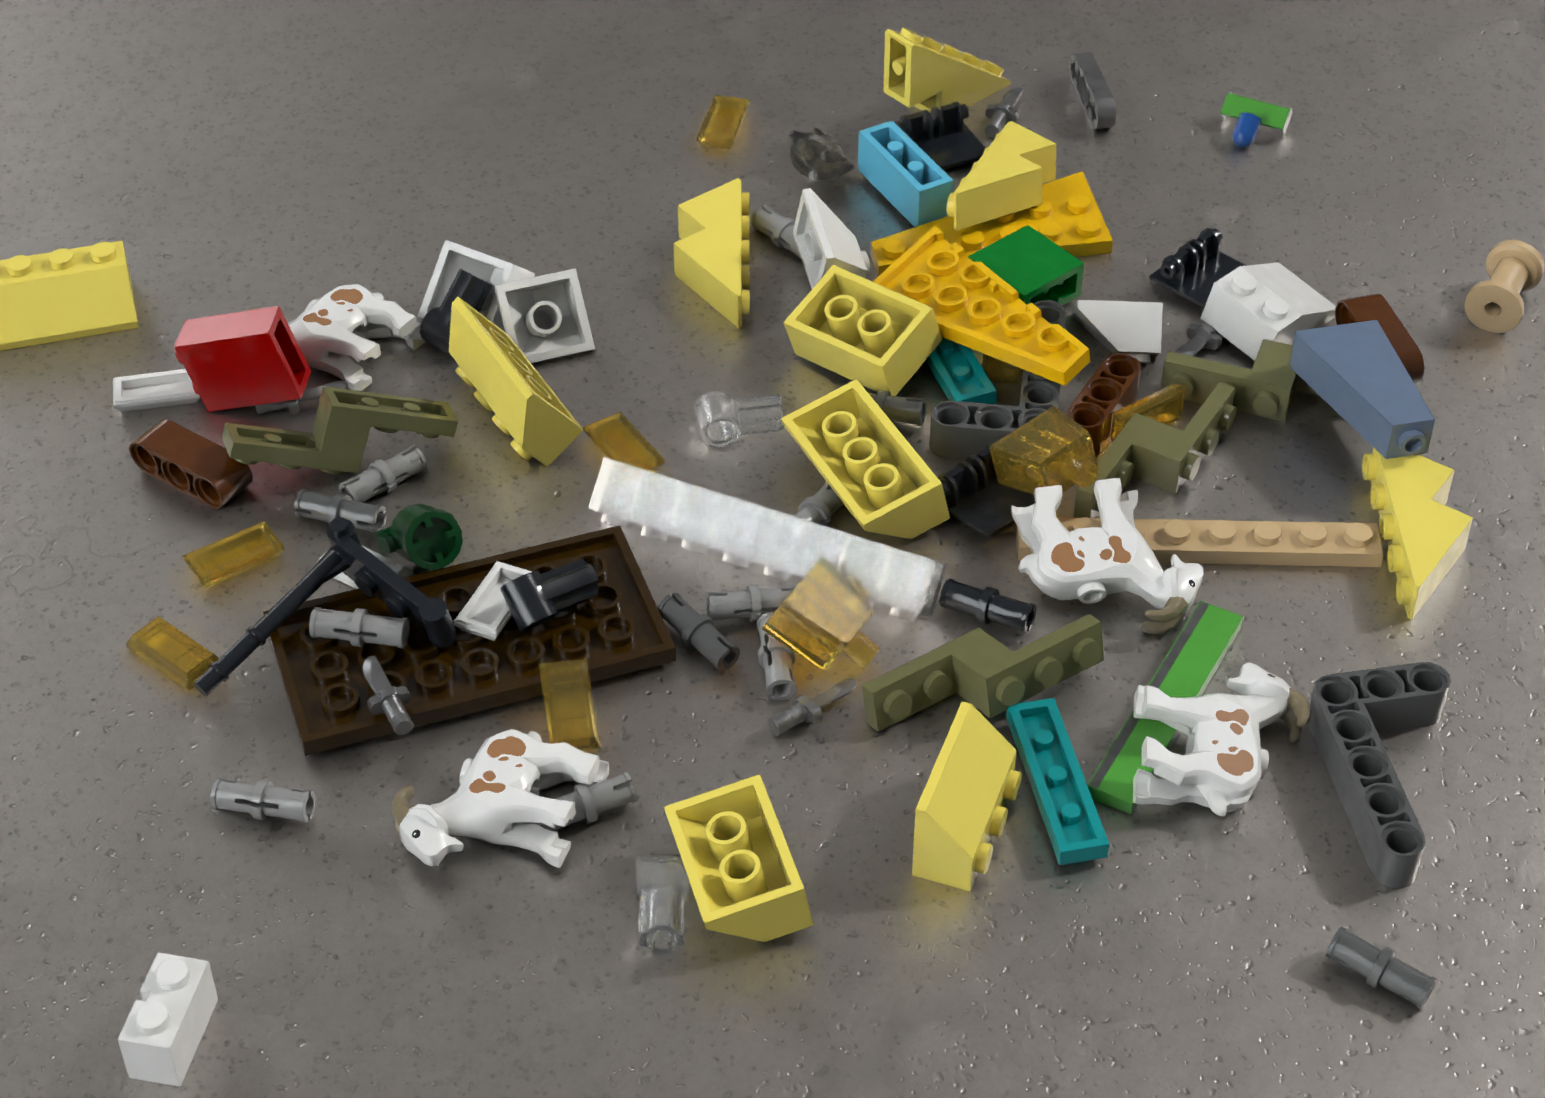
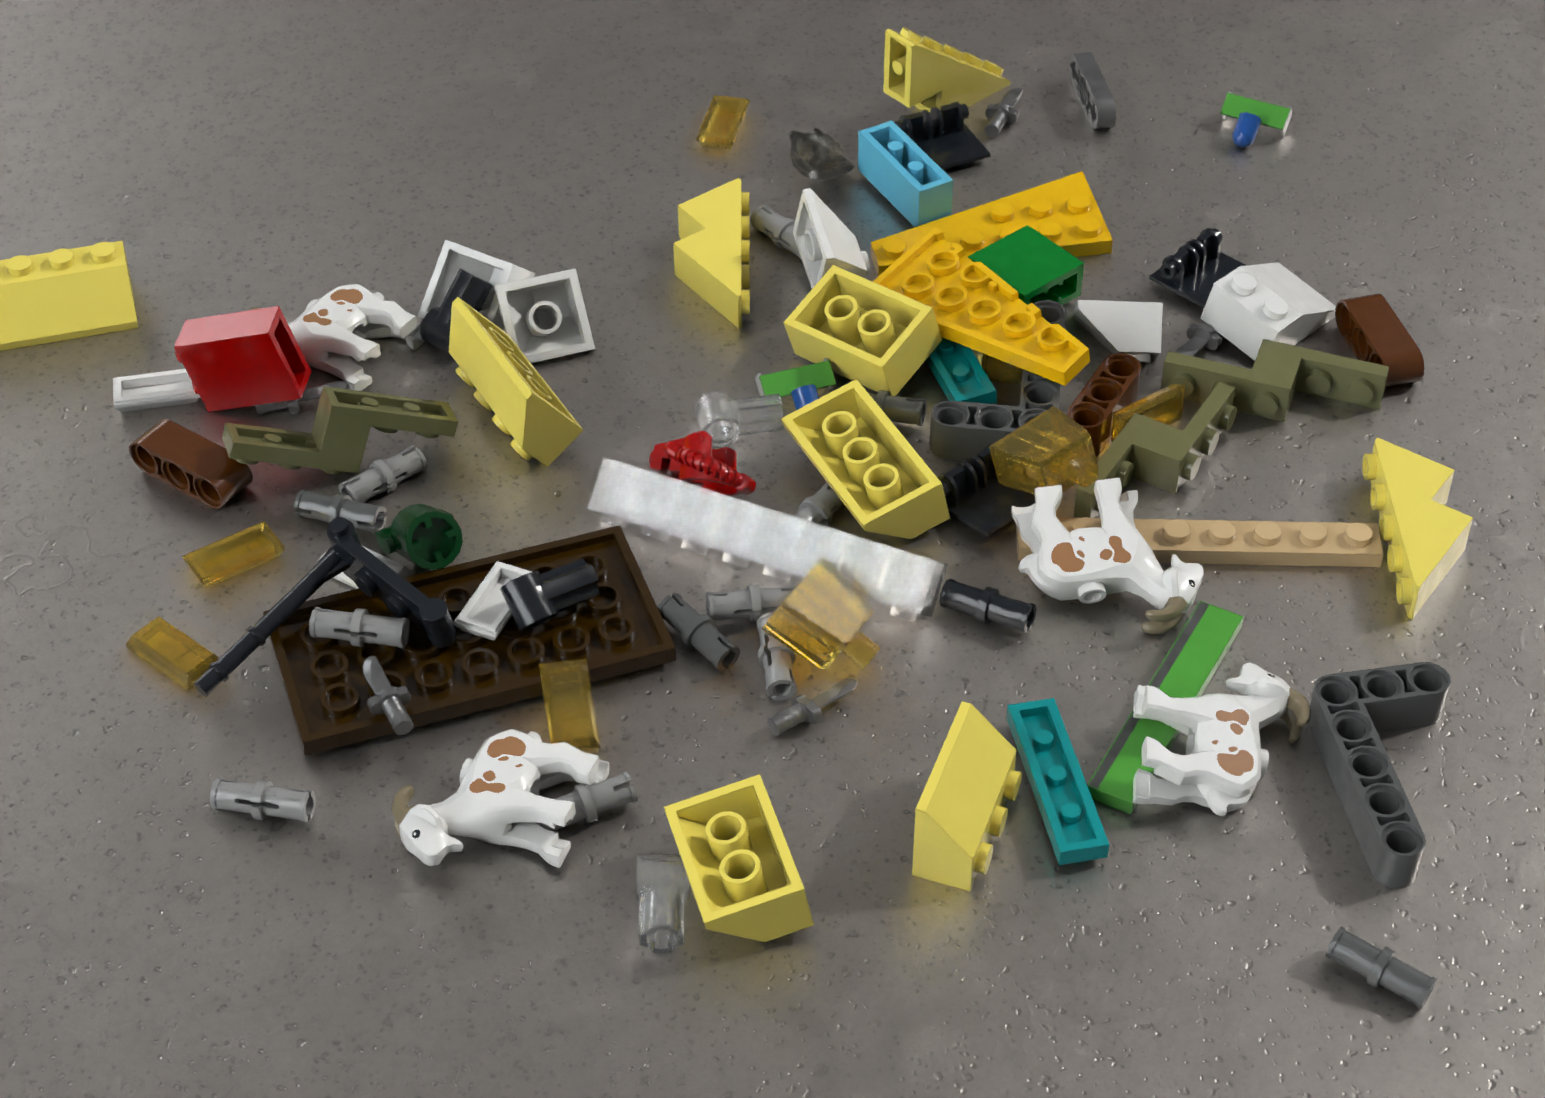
(169, 1021): white piece -> none
(623, 442): clear yellow tile -> none
(697, 463): none -> red piece
(798, 382): none -> bright green piece
(983, 672): olive bracket -> none
(1004, 177): light yellow slope -> none
(1365, 384): sand blue slope -> none
(1496, 302): tan piece -> none

